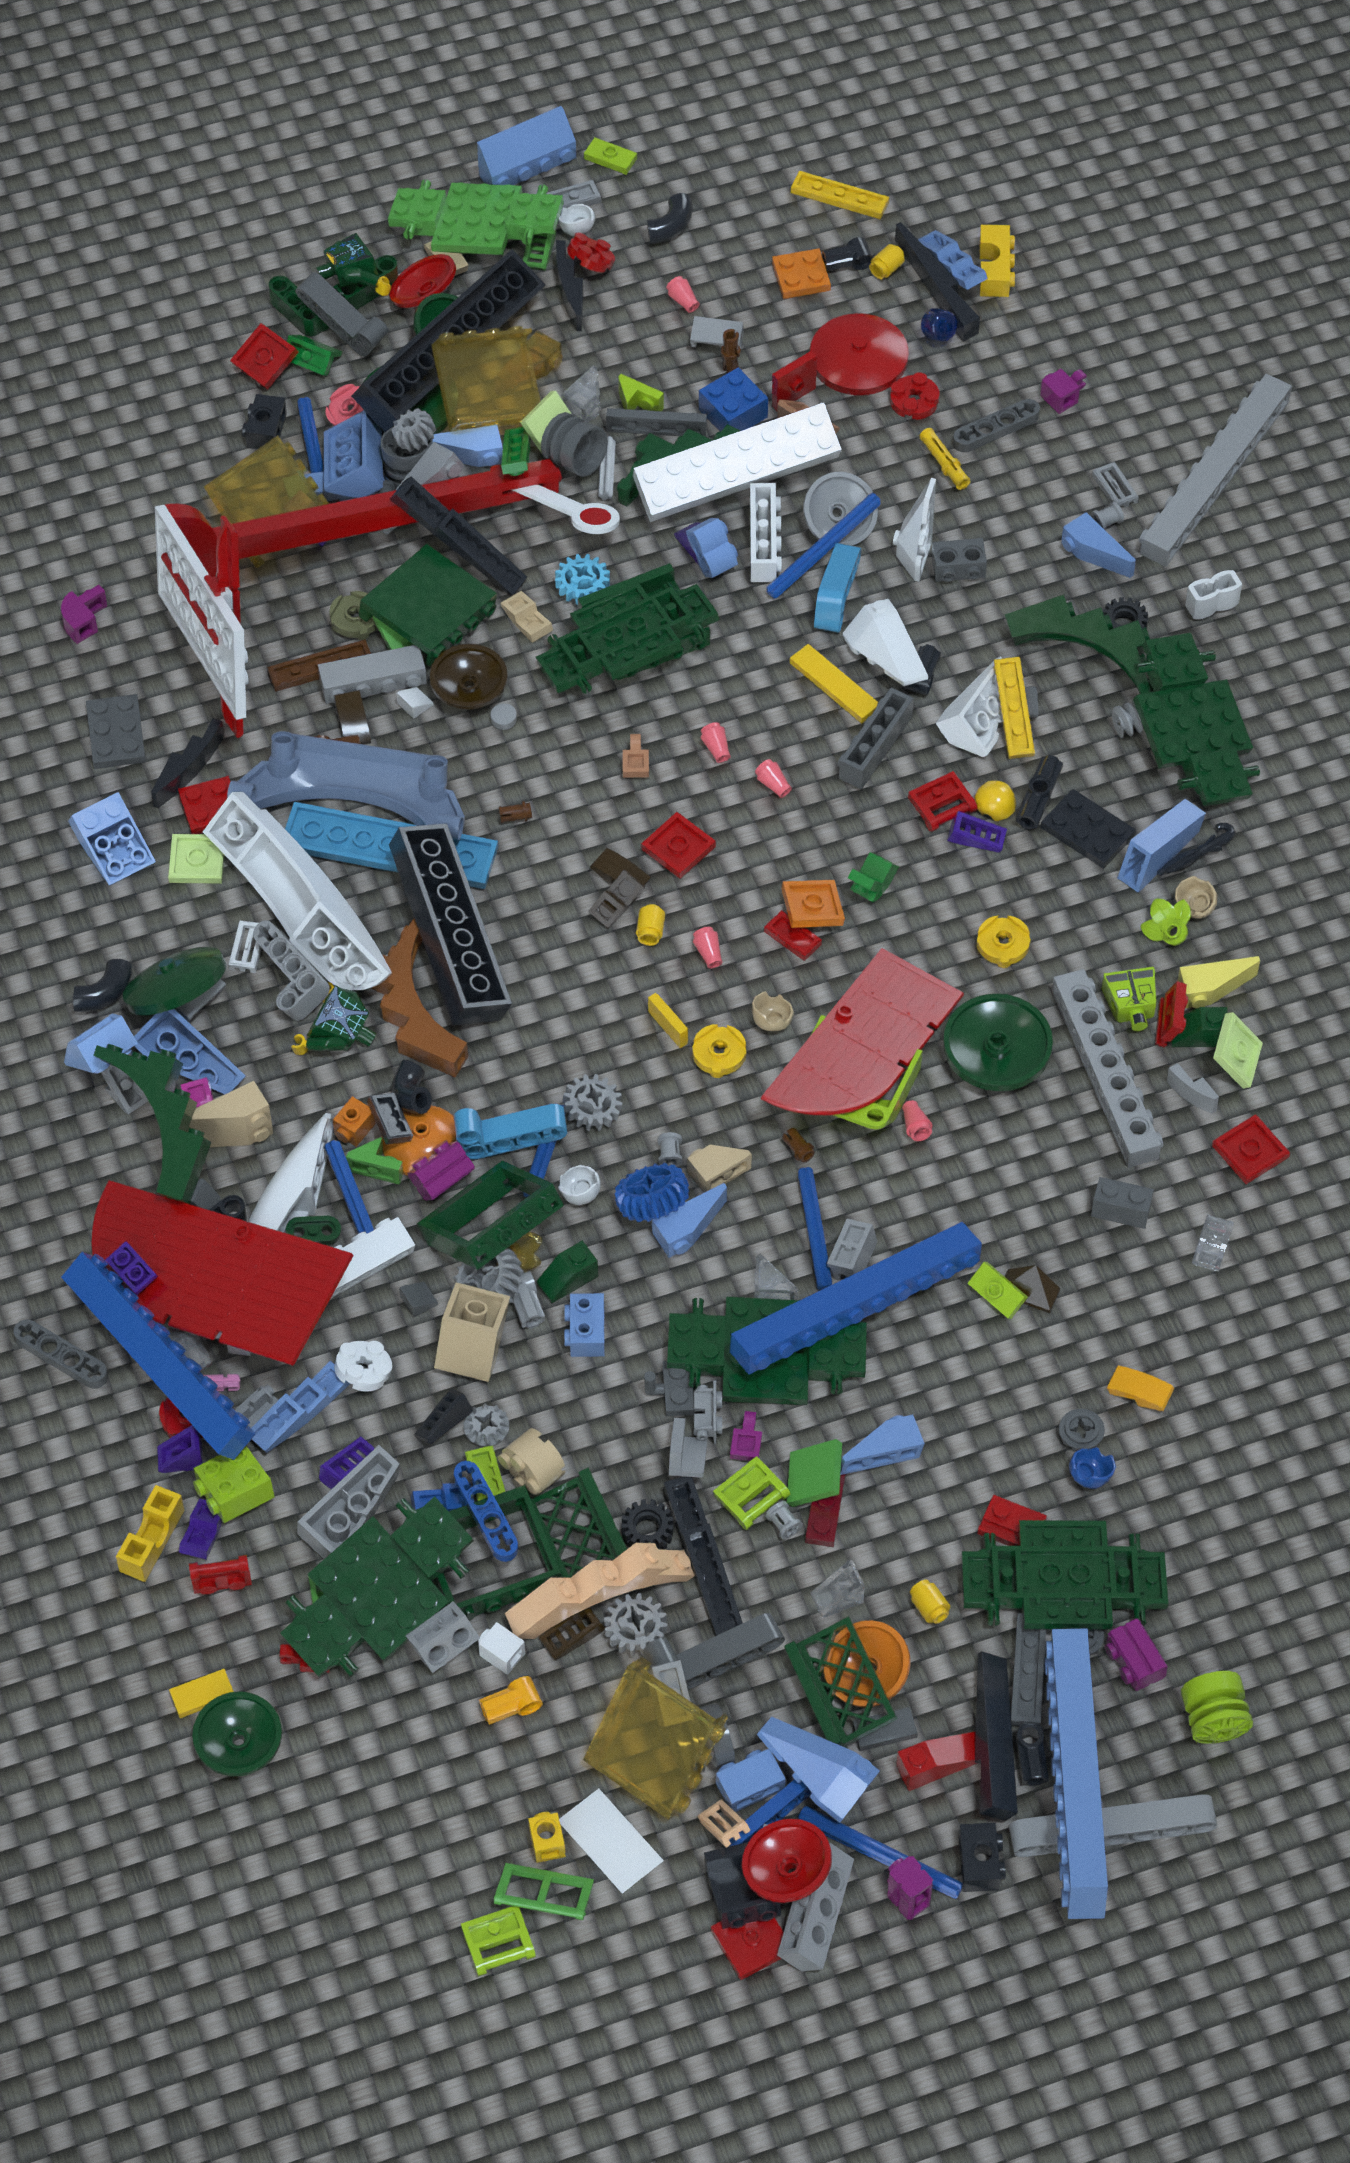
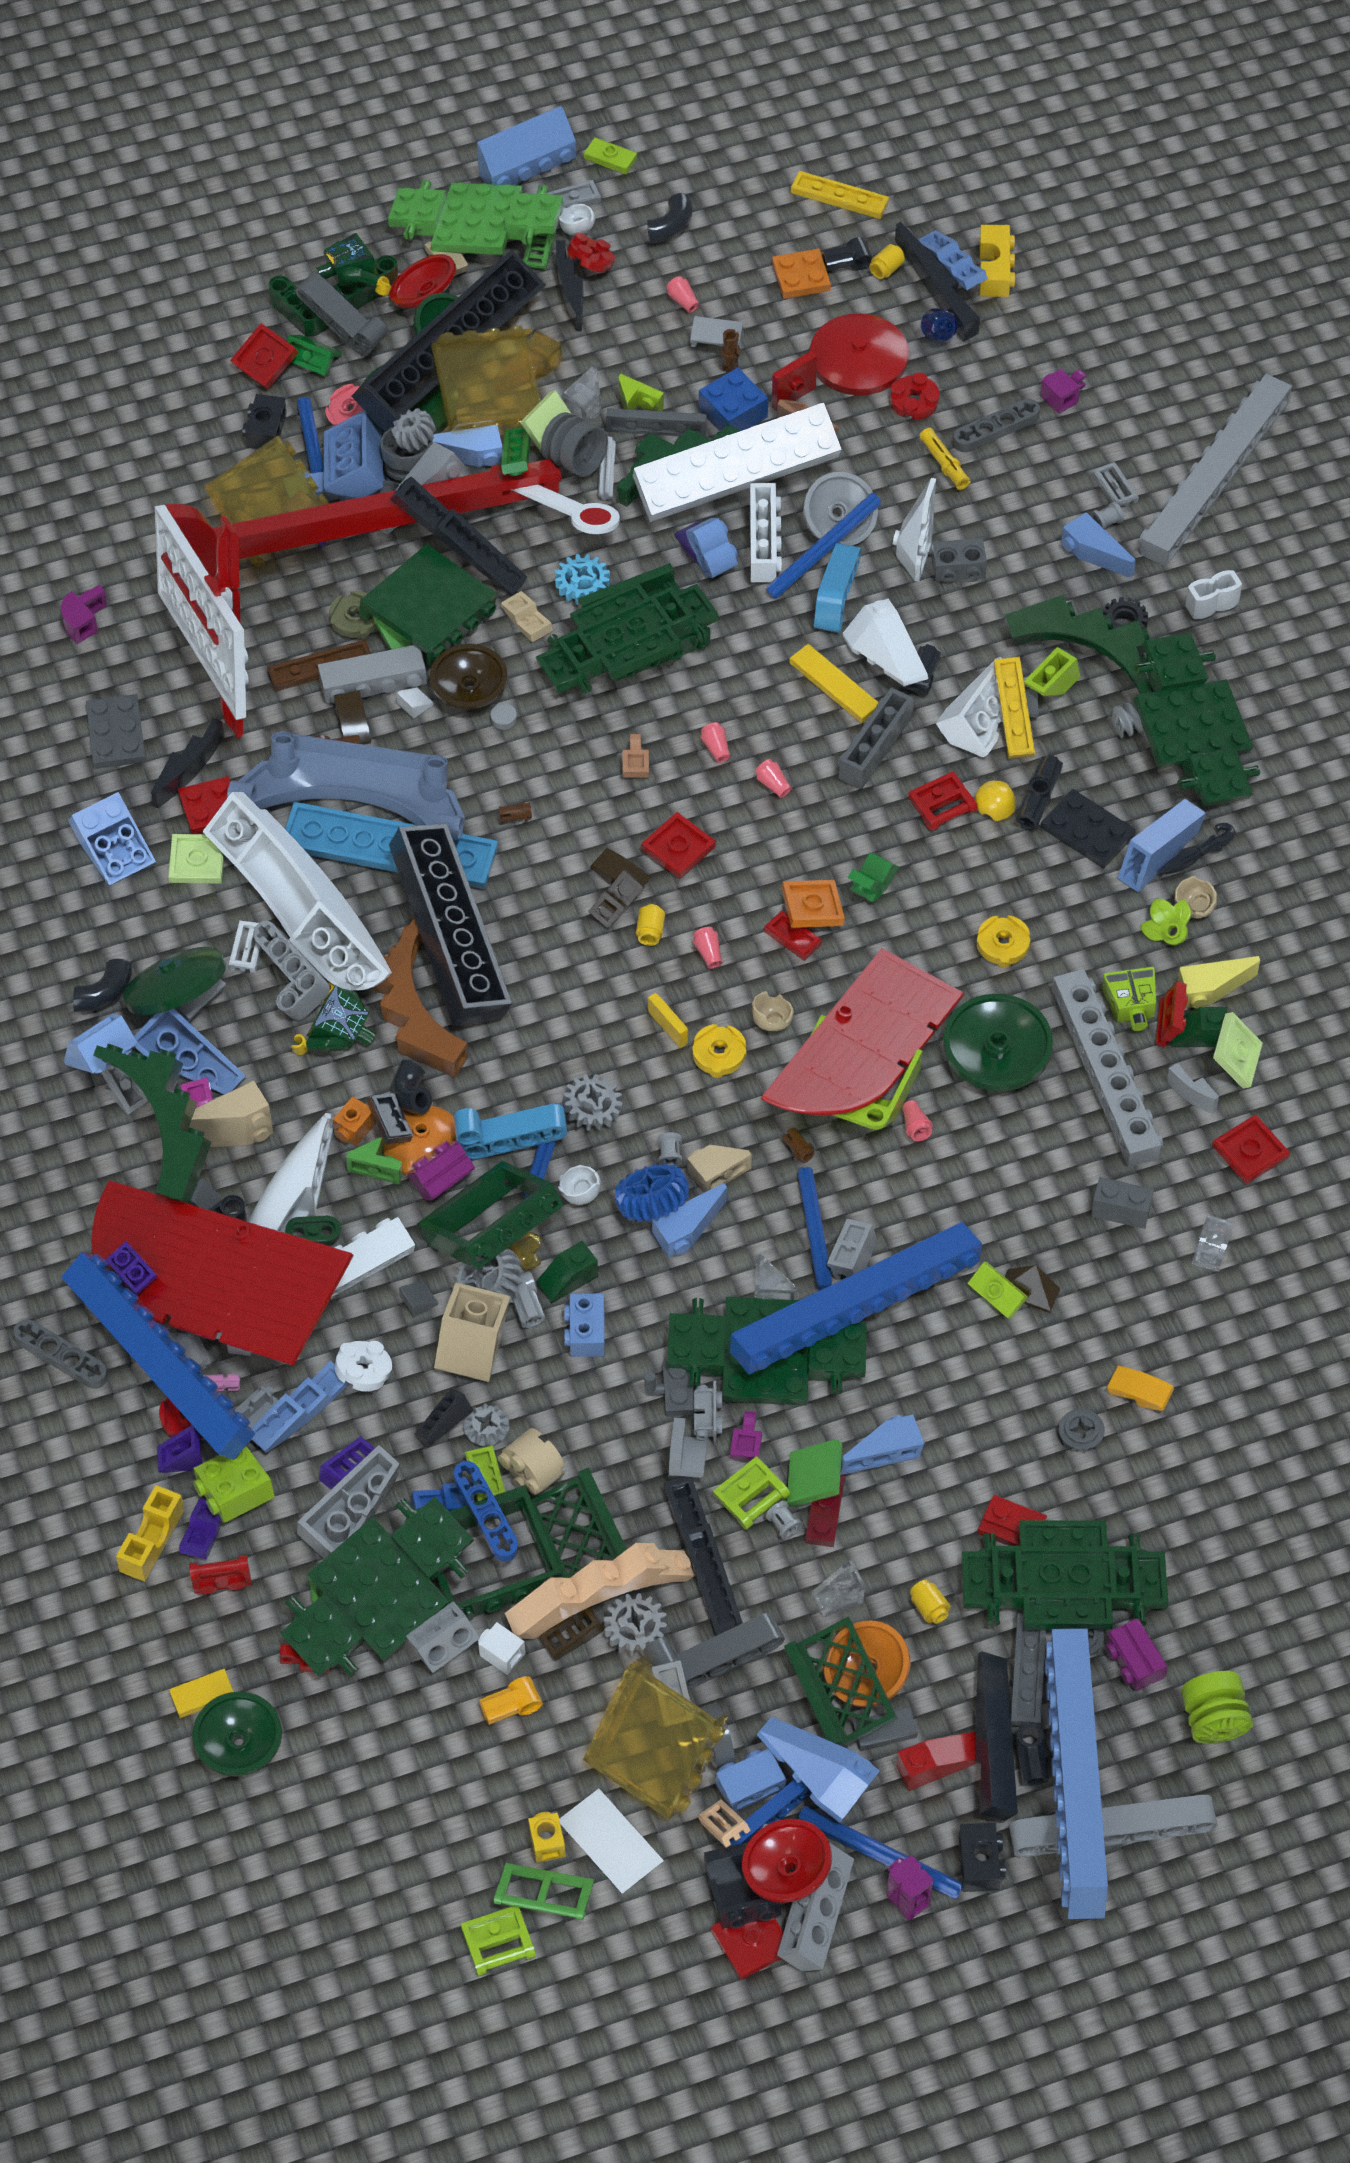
(348, 1187): blue axle -> none
(647, 1512): black tyre -> none
(965, 838): dark purple slope -> none
(1054, 674): none -> lime slope
(1091, 1468): blue hair -> none

